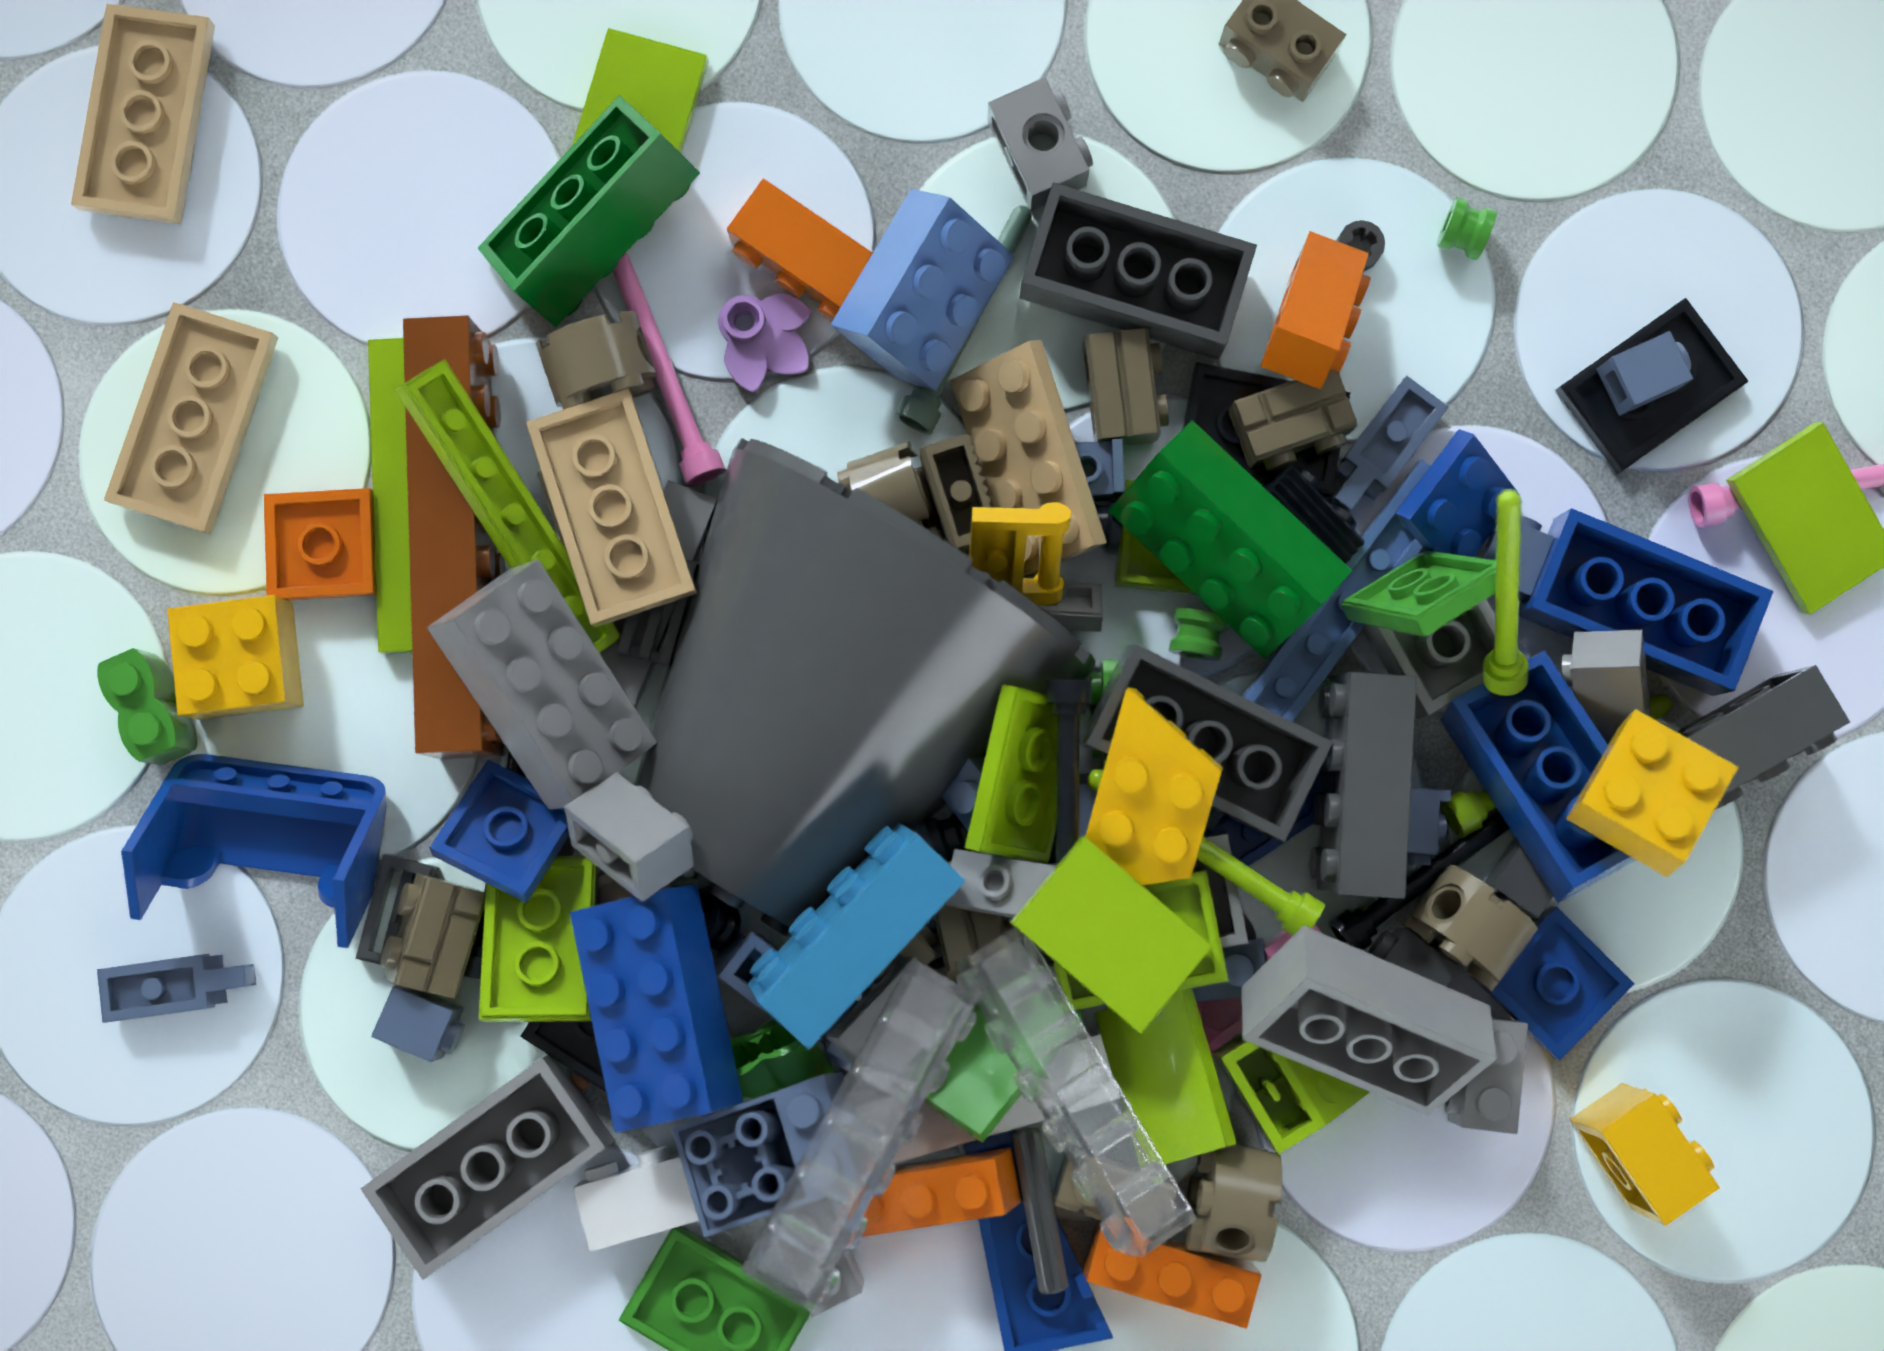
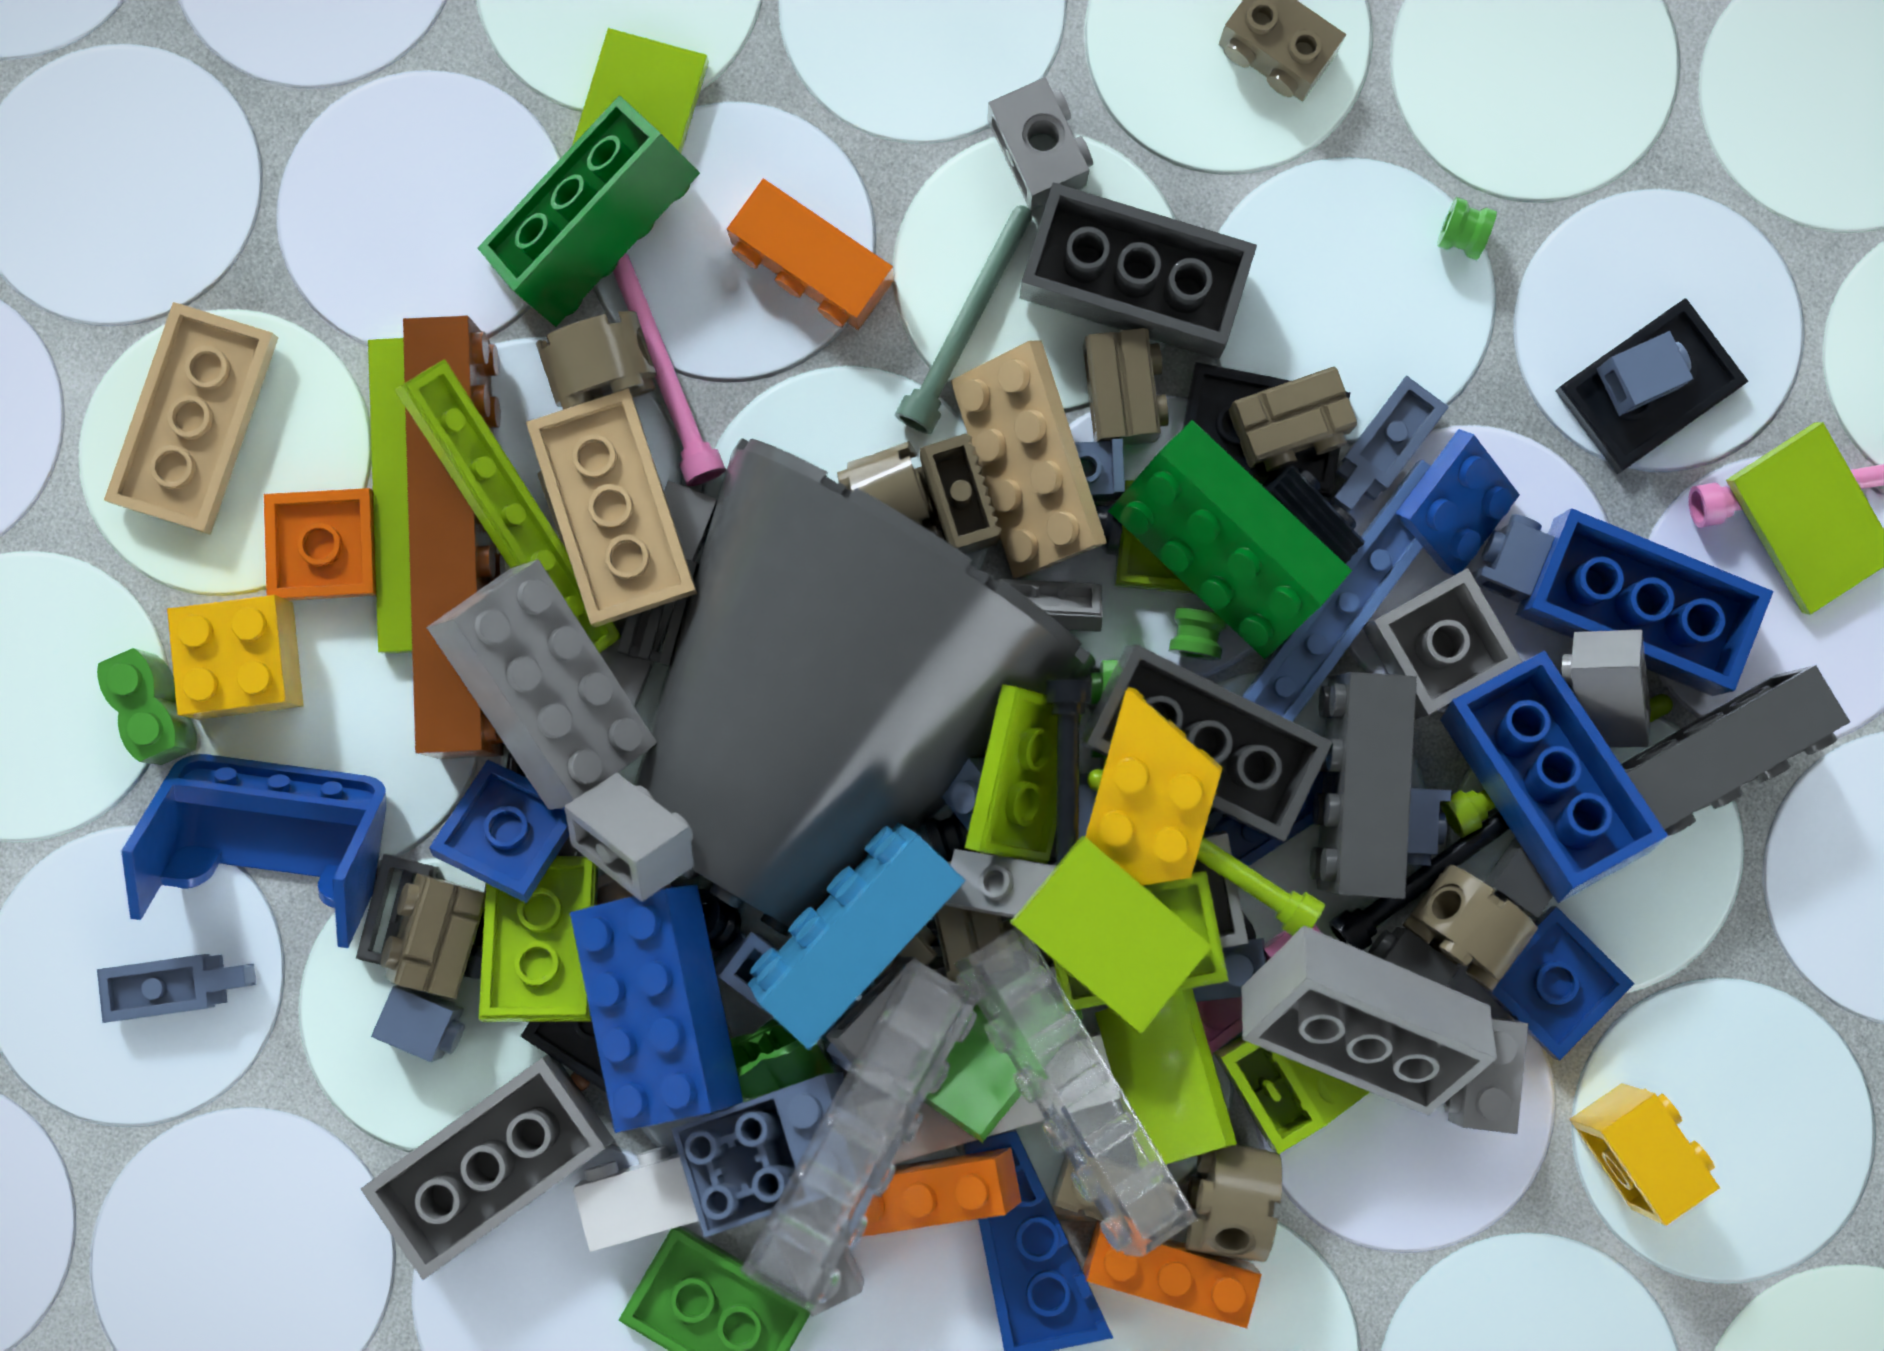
(143, 114): tan plate -> none
(771, 341): lavender plate -> none
(923, 289): medium blue brick -> none
(1000, 546): yellow plate -> none
(1040, 1211): dark grey axle -> none
(1317, 311): orange brick -> none
(1365, 230): dark grey bush -> none
(1423, 593): bright green tile -> none
(1506, 666): lime piece -> none
(1652, 793): yellow brick -> none

